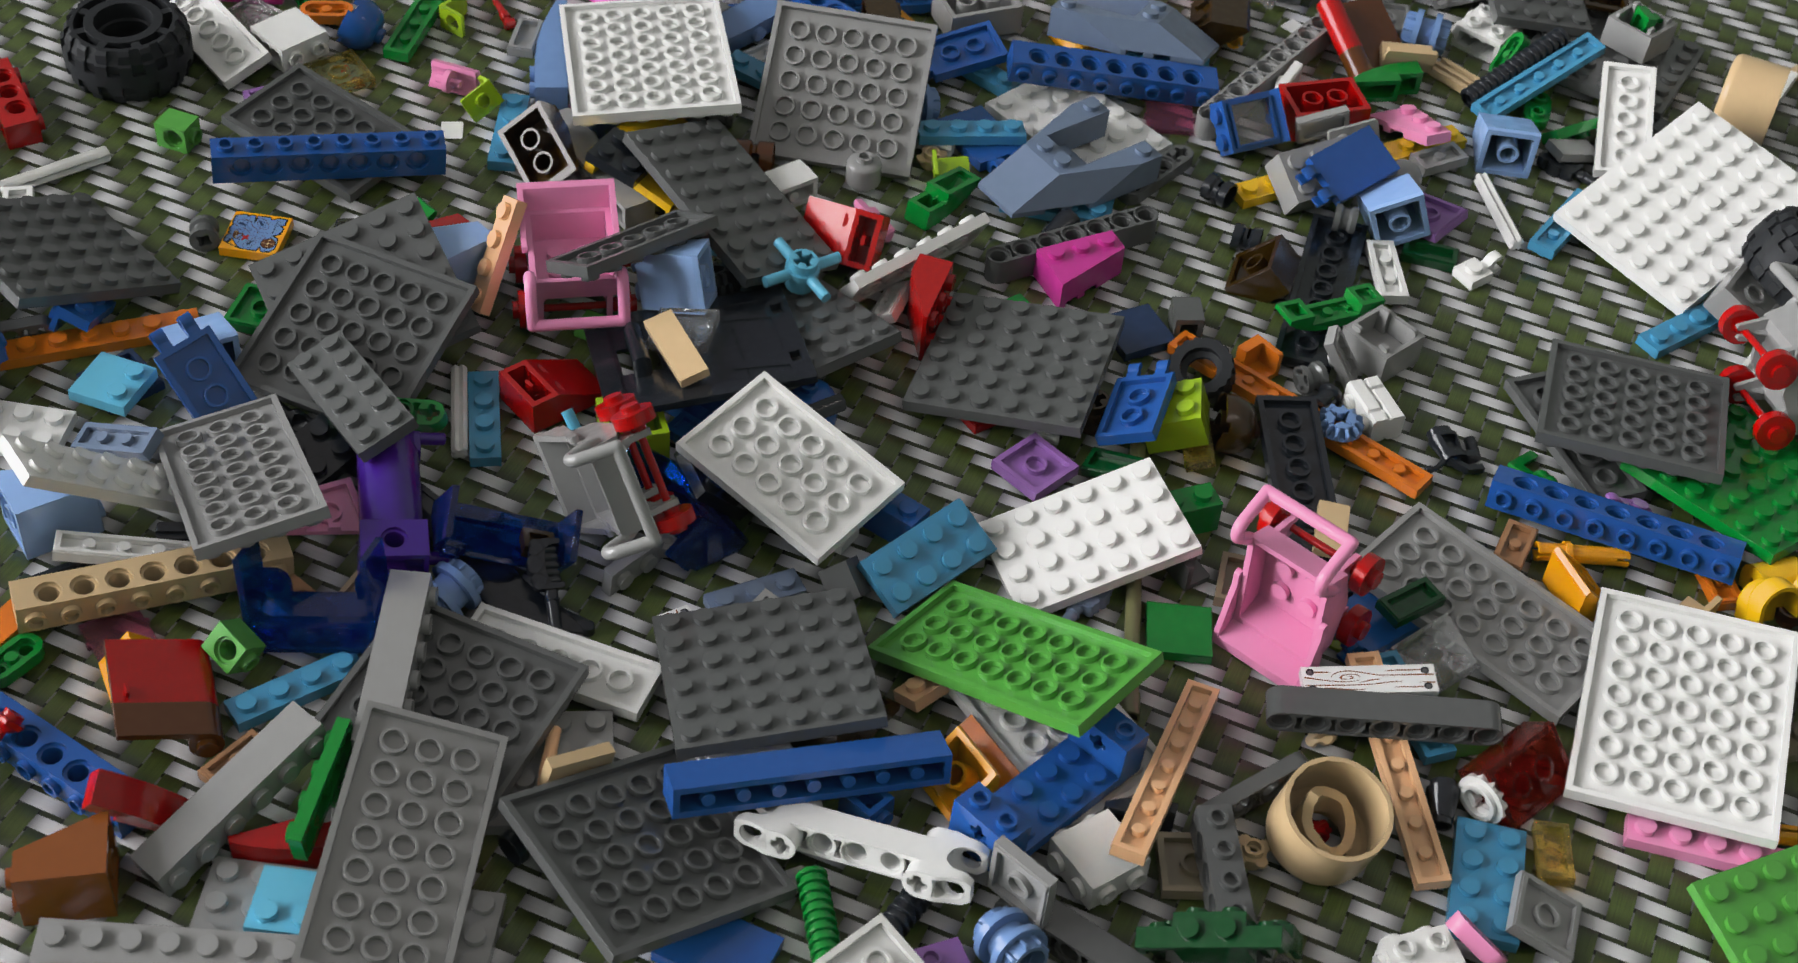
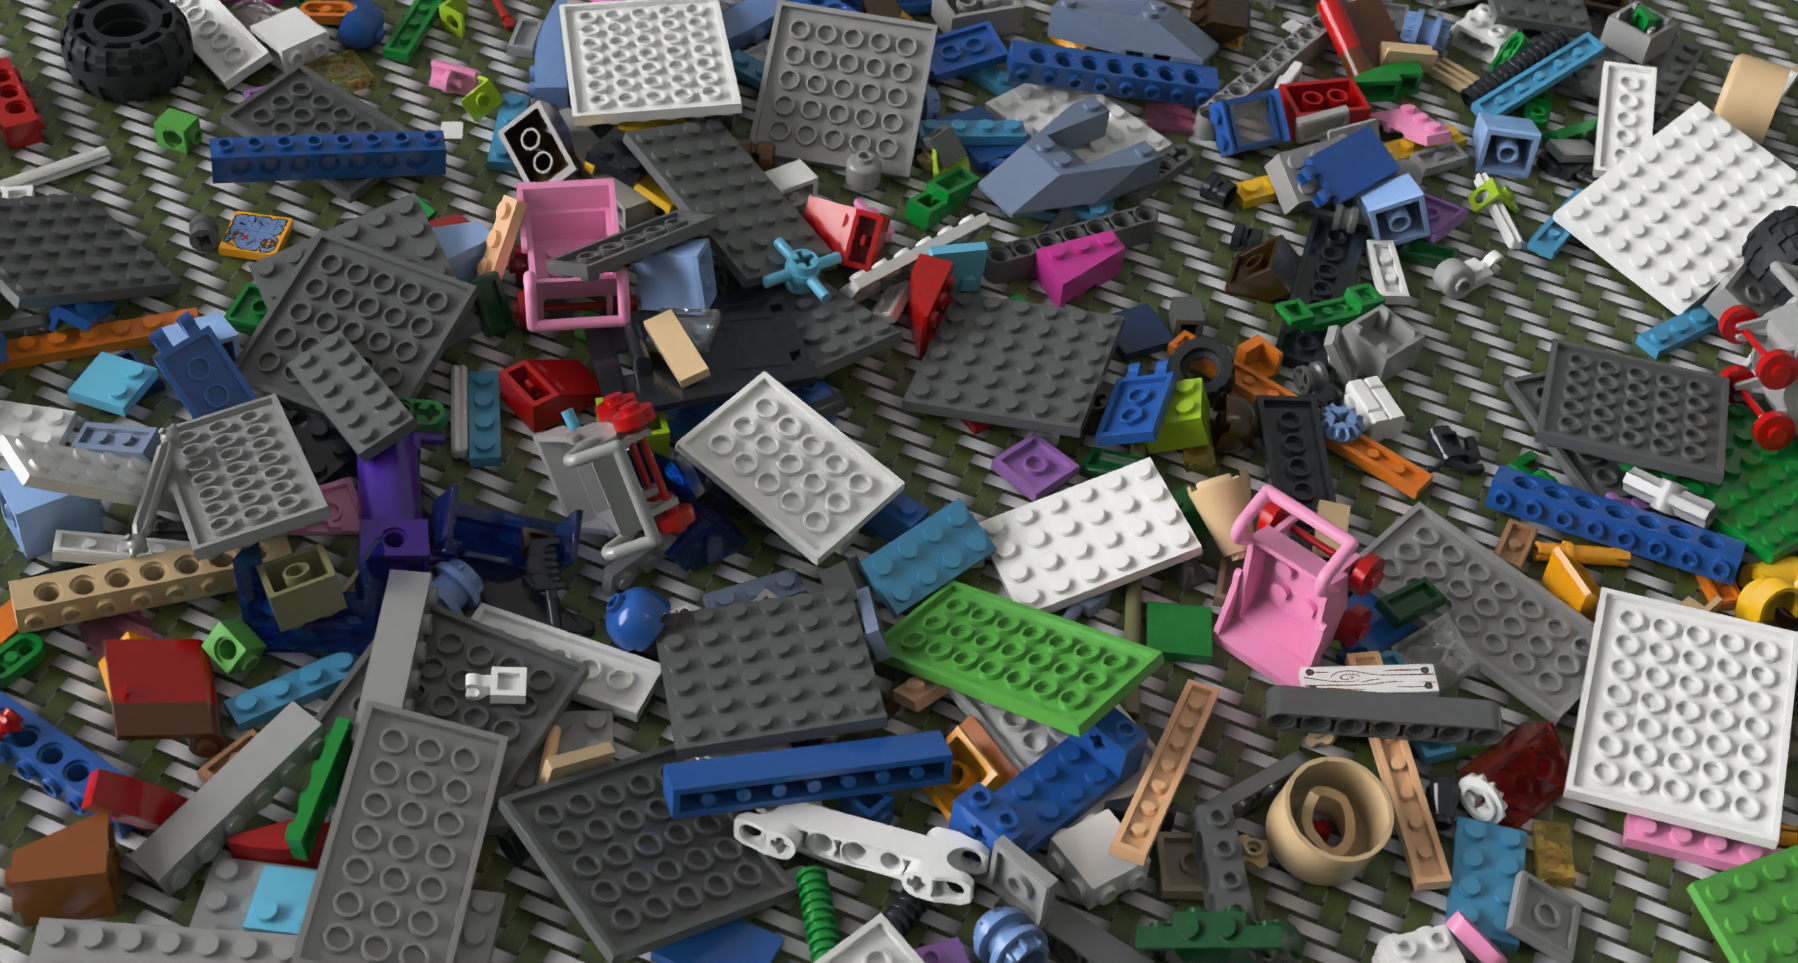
(153, 491): none -> light grey wheel
(302, 587): none -> olive brick
(492, 304): none -> dark green tile
(504, 685): none -> white plate
(635, 618): none -> blue cylinder
(871, 624): none -> sand blue plate
(947, 145): none -> dark grey panel
(967, 263): none -> medium azure plate
(1219, 505): none -> tan cone
(1454, 278): none -> light grey head
(1495, 192): none -> lime bracket
(1670, 497): none -> light grey piece

